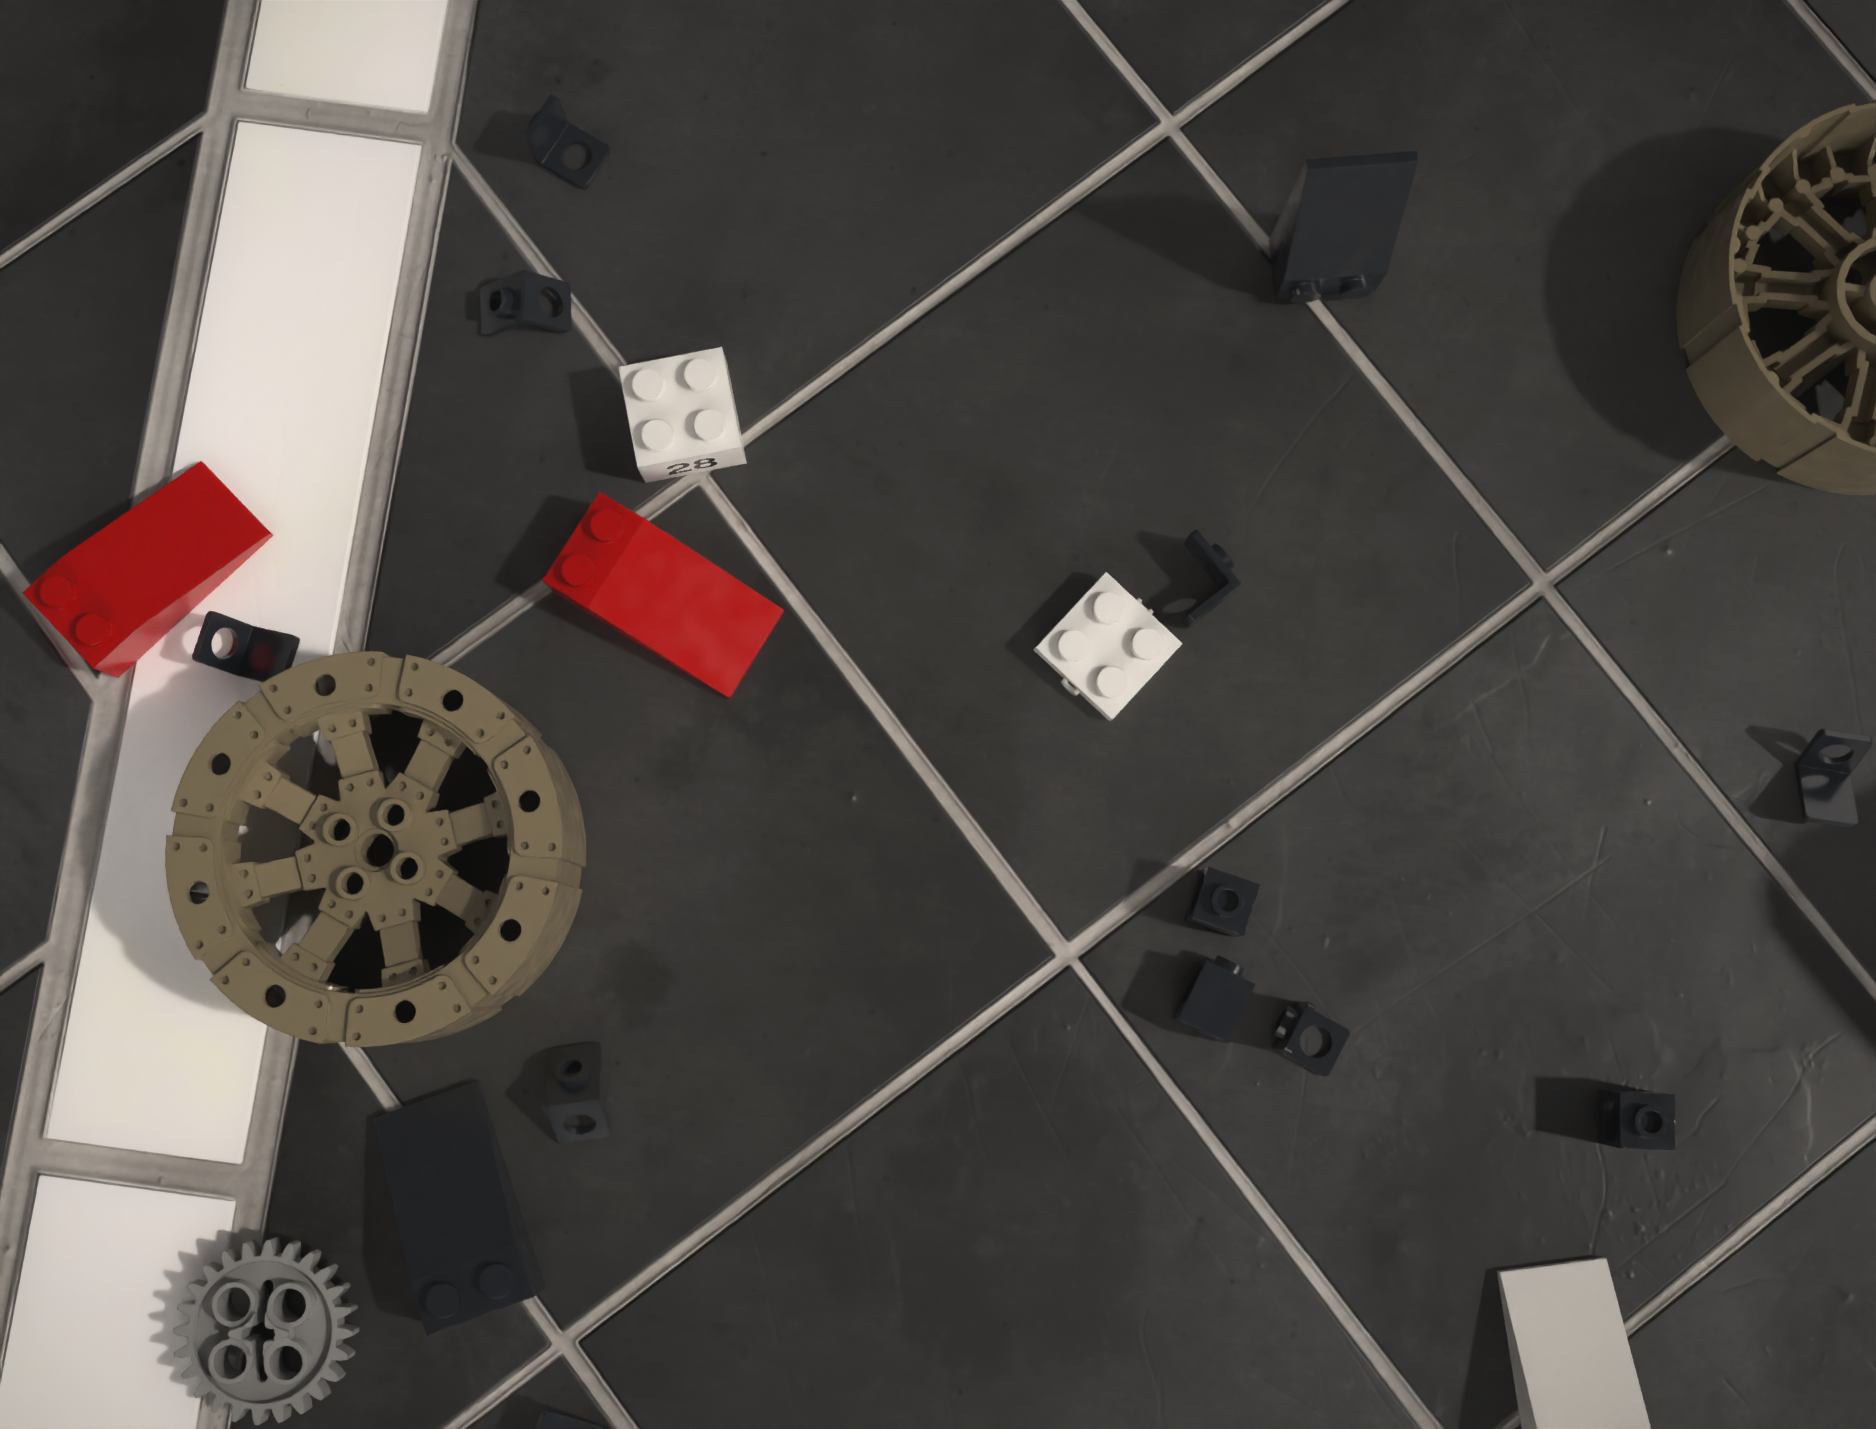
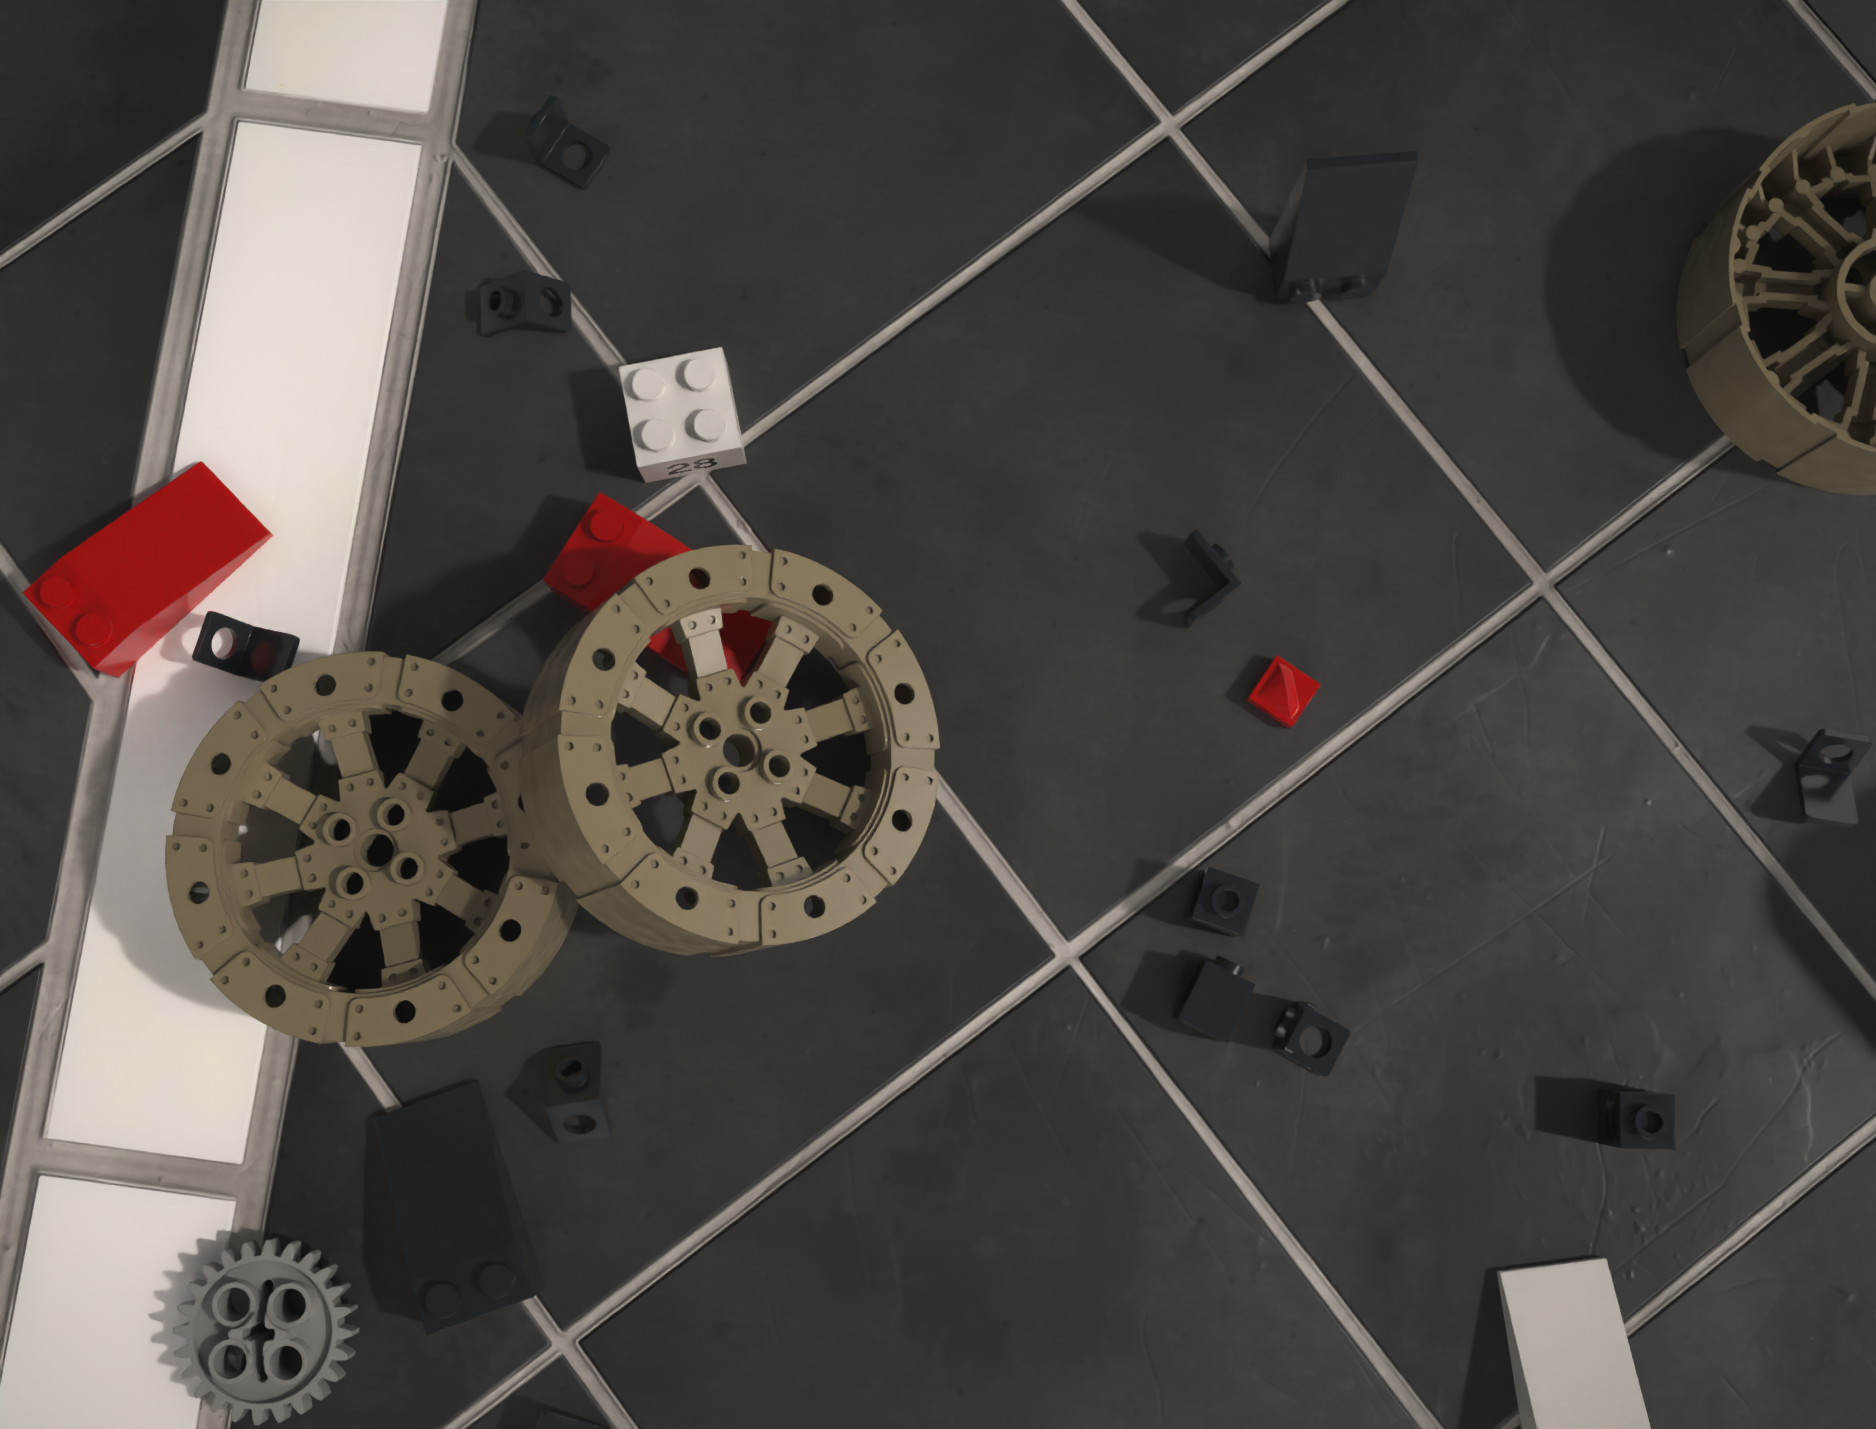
(604, 847): none -> dark tan wheel
(1107, 646): white plate -> none
(1283, 692): none -> red tile

